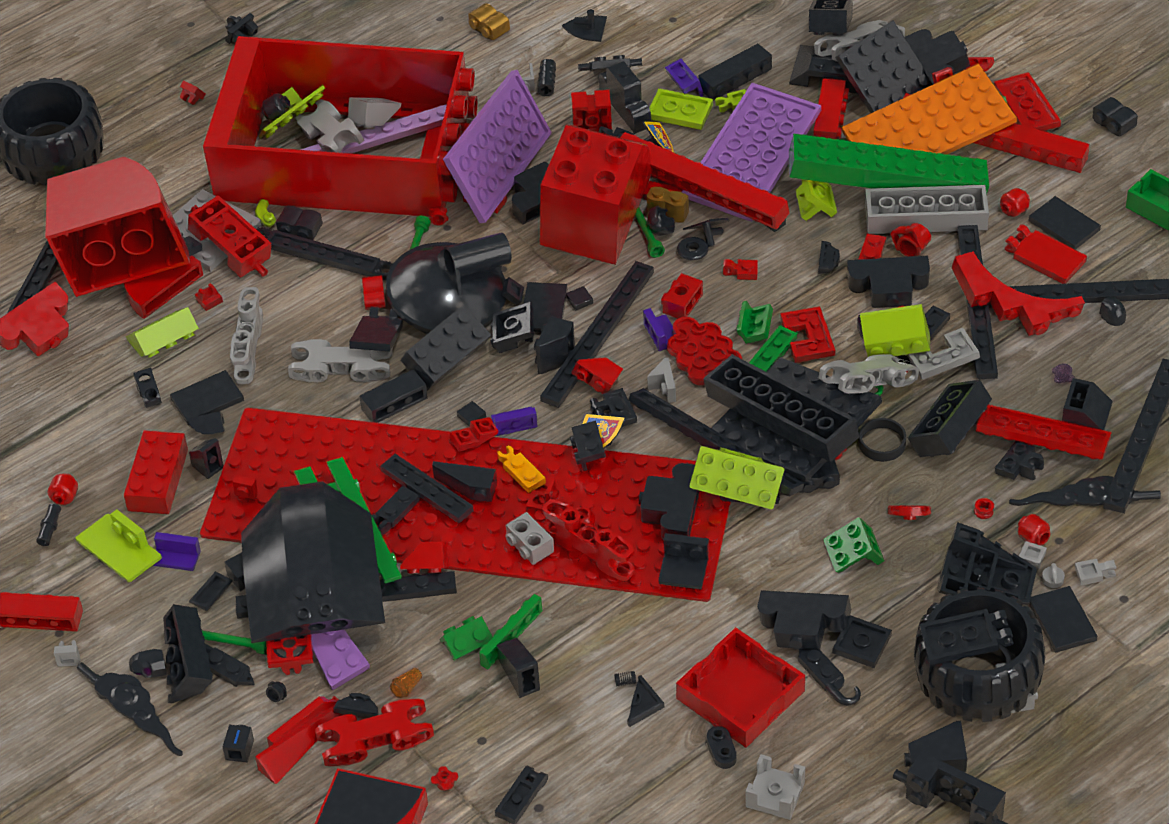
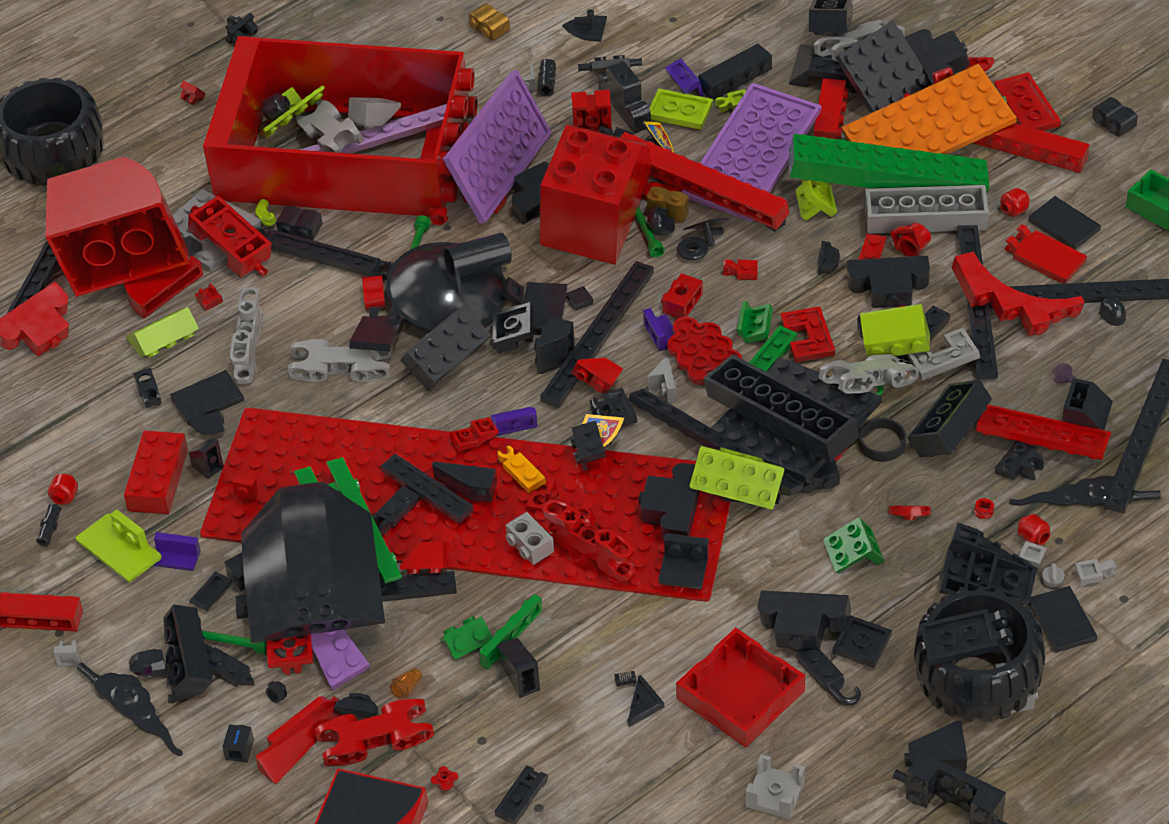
(393, 396): black brick -> none
(471, 412): black tile -> none
(721, 745): black plate -> none

